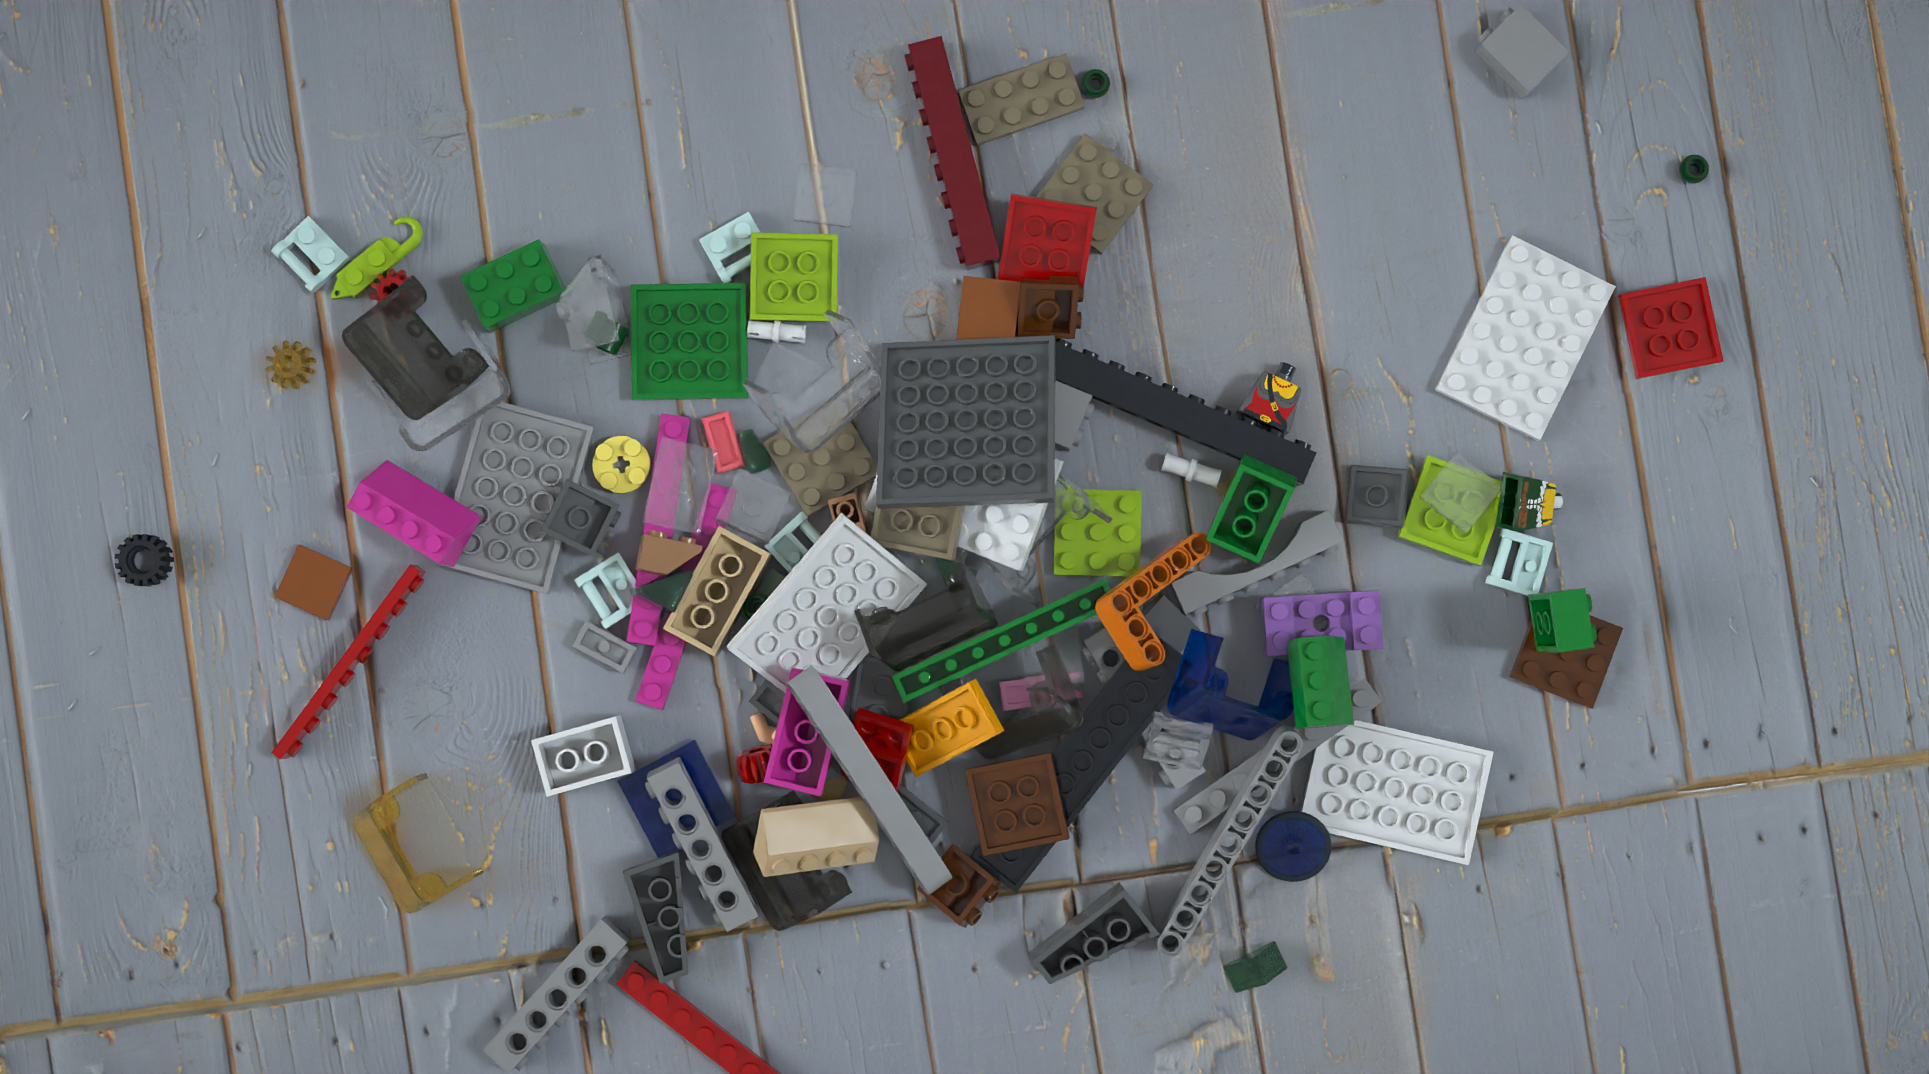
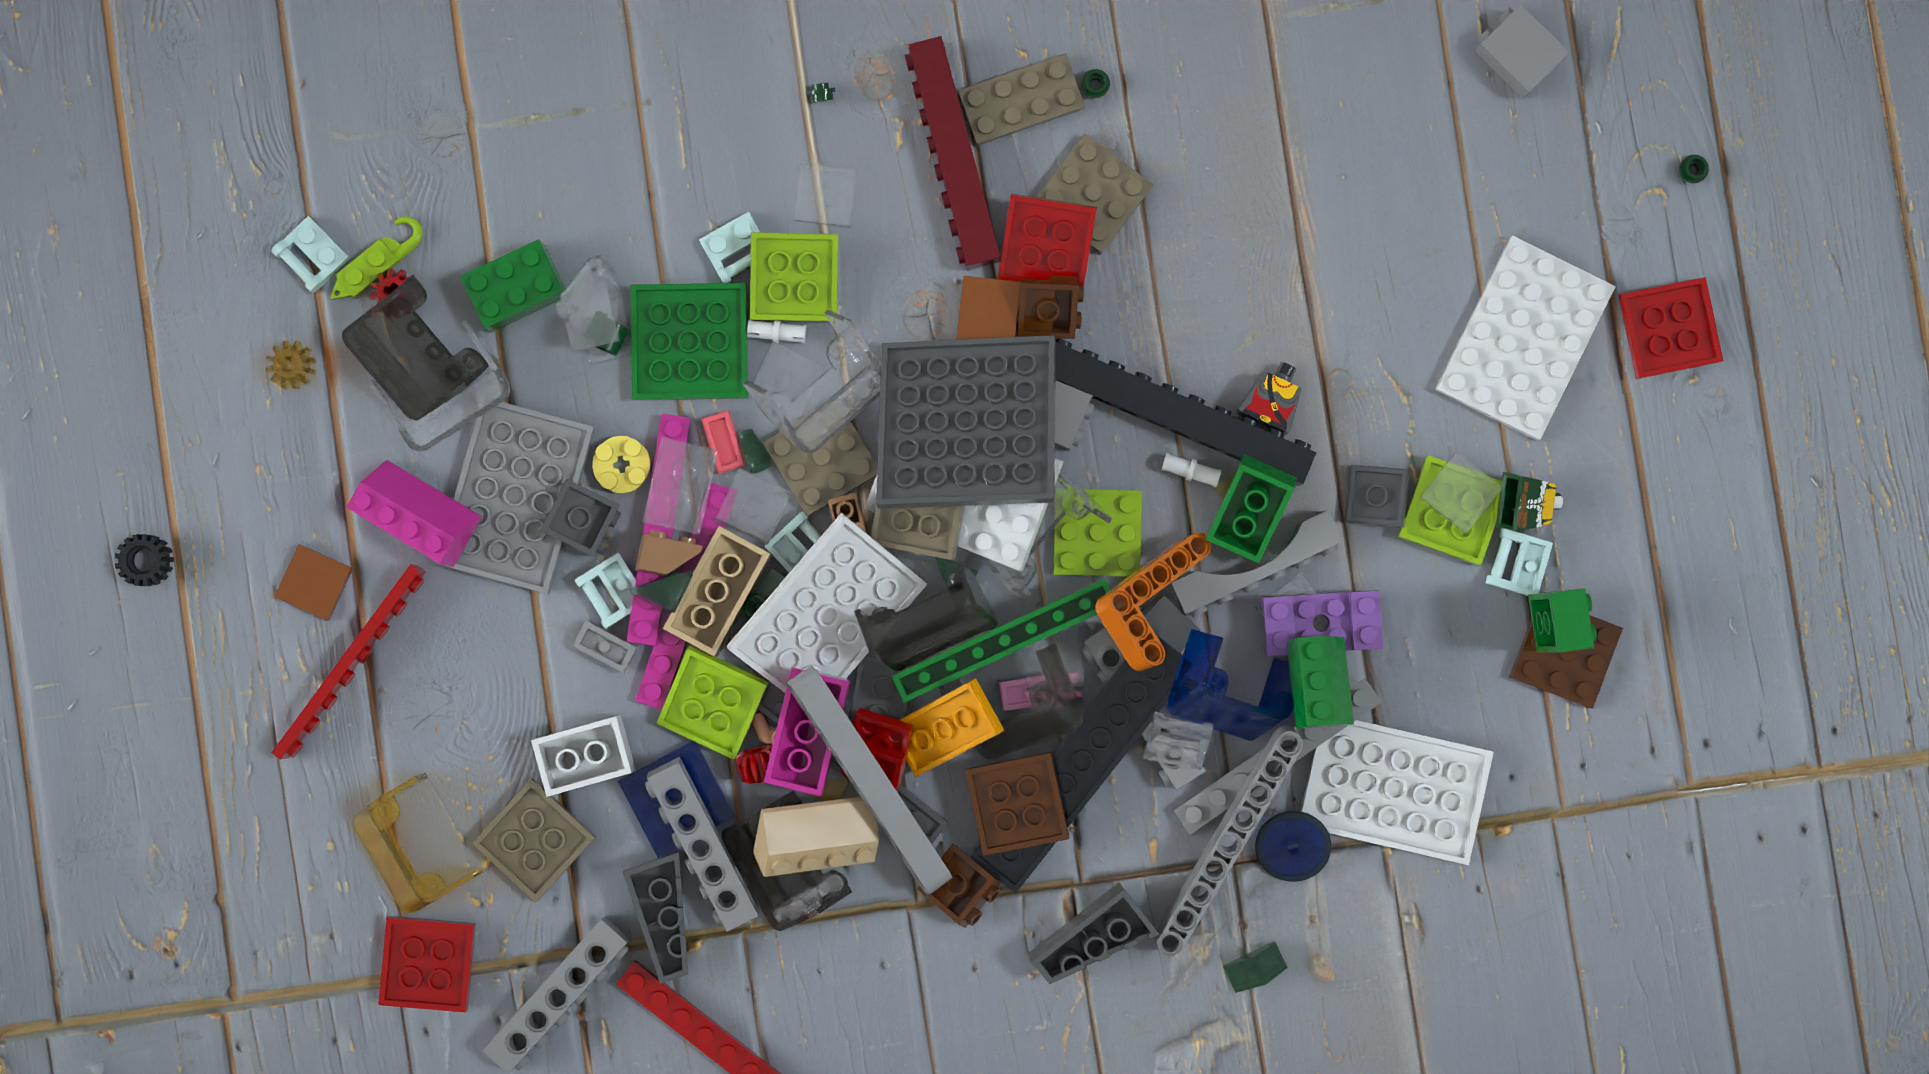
(426, 964): none -> red plate
(534, 840): none -> dark tan plate
(712, 702): none -> lime plate
(807, 898): none -> clear plate
(821, 92): none -> dark green plate

